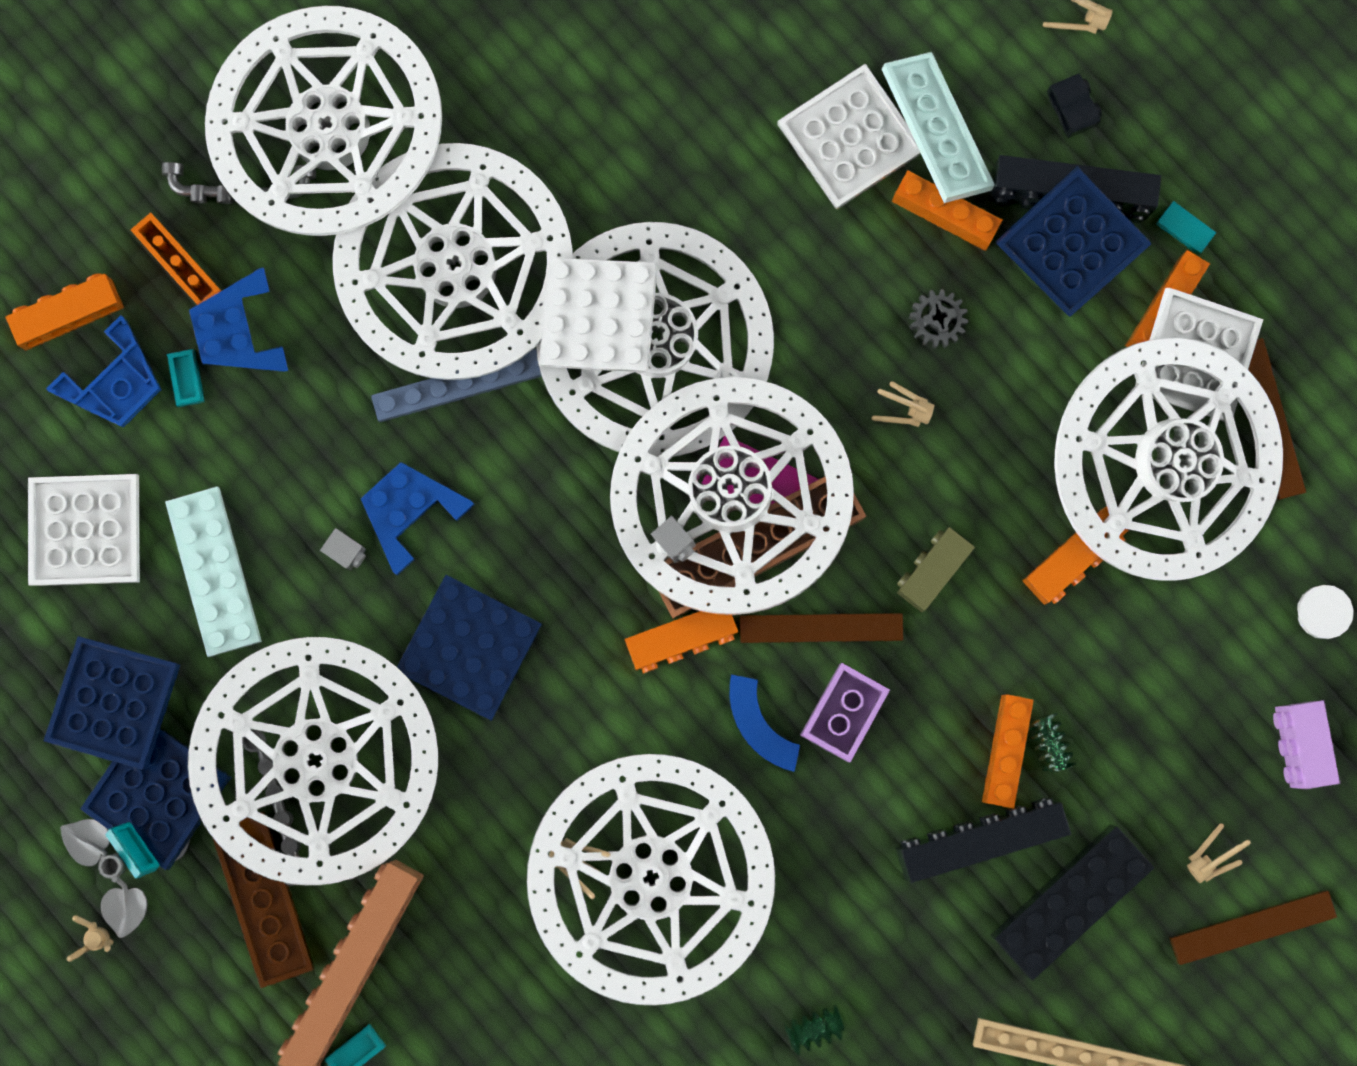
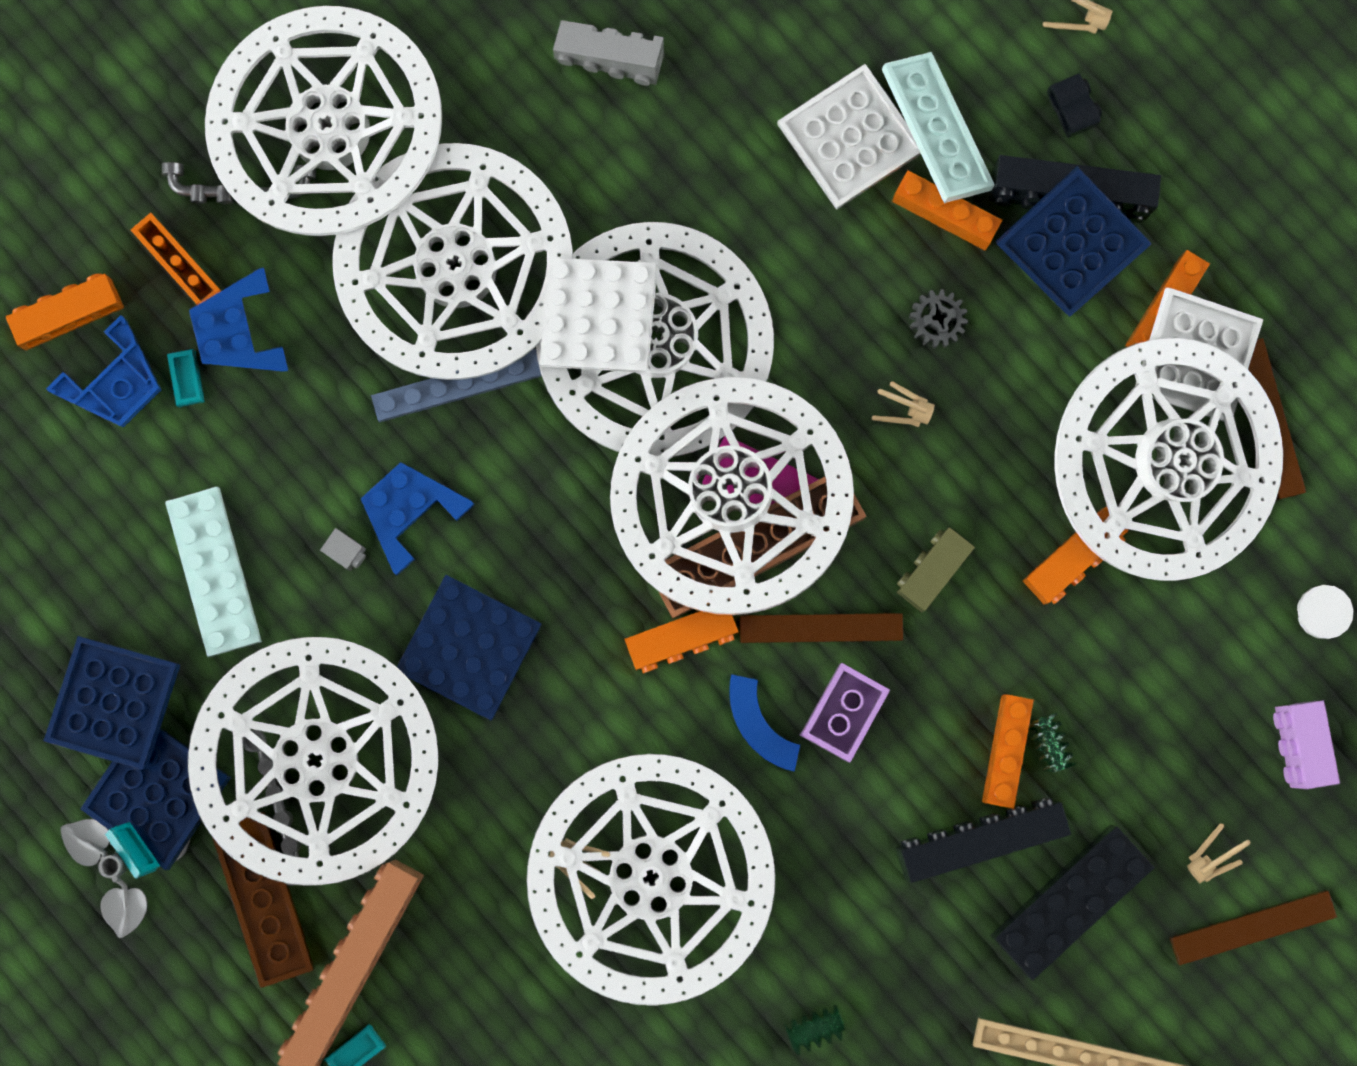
(83, 530): white plate -> none
(94, 938): tan plant -> none
(609, 52): none -> light grey wedge
(674, 540): light grey brick -> none
(1186, 228): teal tile -> none

